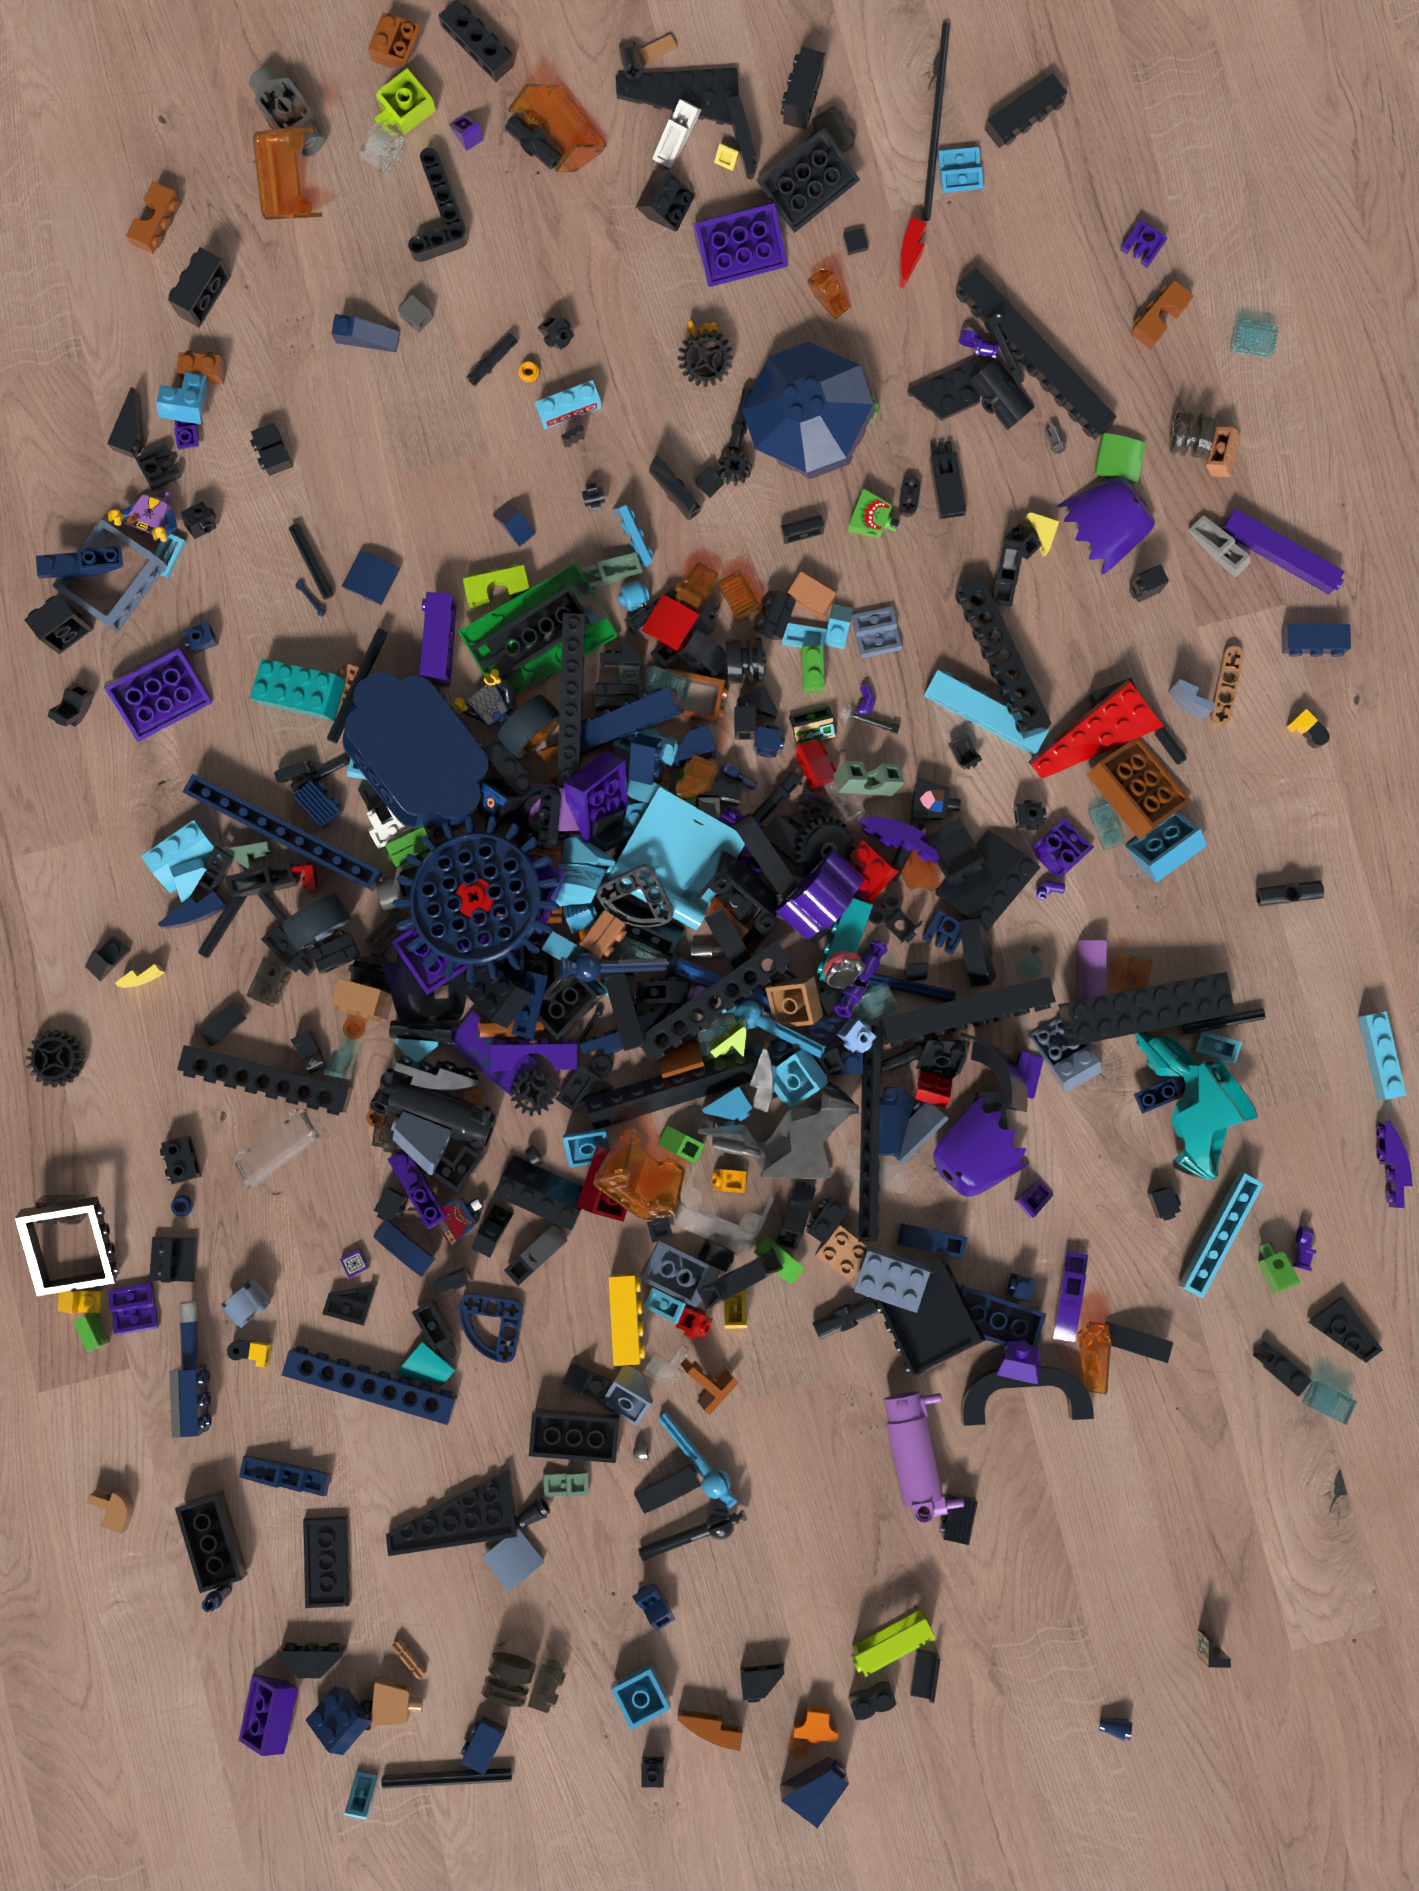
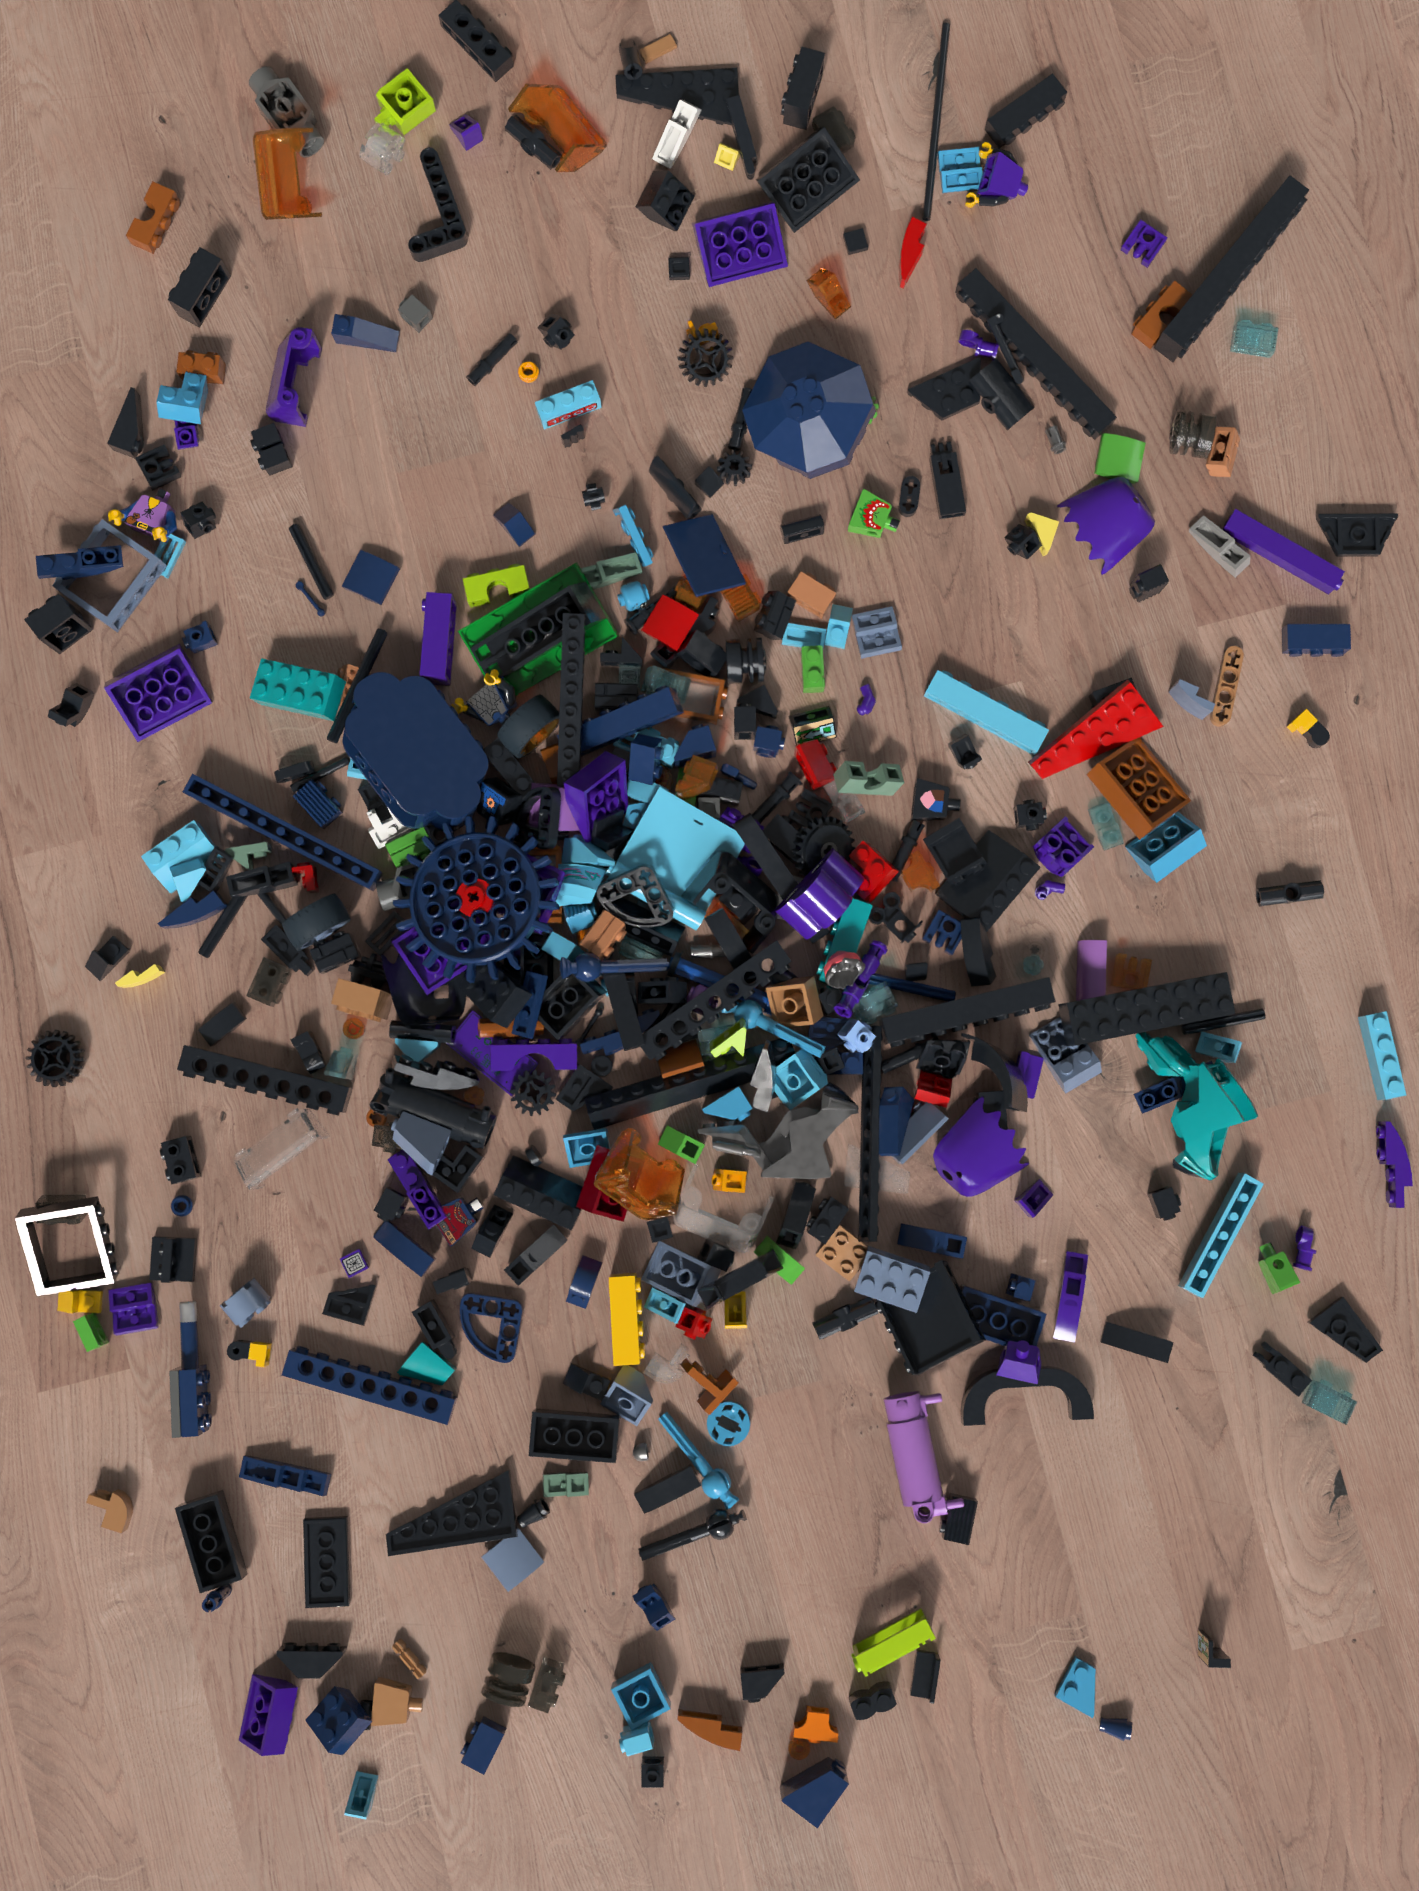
(282, 398): none -> dark purple windscreen
(393, 40): dark orange slope -> none
(446, 1778): black axle -> none
(584, 1282): none -> dark blue brick
(636, 1740): none -> medium azure brick
(679, 268): none -> black tile
(701, 554): none -> dark blue container
(733, 1414): none -> dark azure piece
(847, 714): black piece -> none
(899, 833): dark purple slope -> none
(977, 591): black brick -> none
(1000, 178): none -> dark purple torso
(1007, 572): black slope -> none
(1078, 1687): none -> dark azure wing
(1095, 1356): clear orange slope -> none
(1170, 745): black axle -> none
(1232, 269): none -> black brick
(1357, 533): none -> black wing

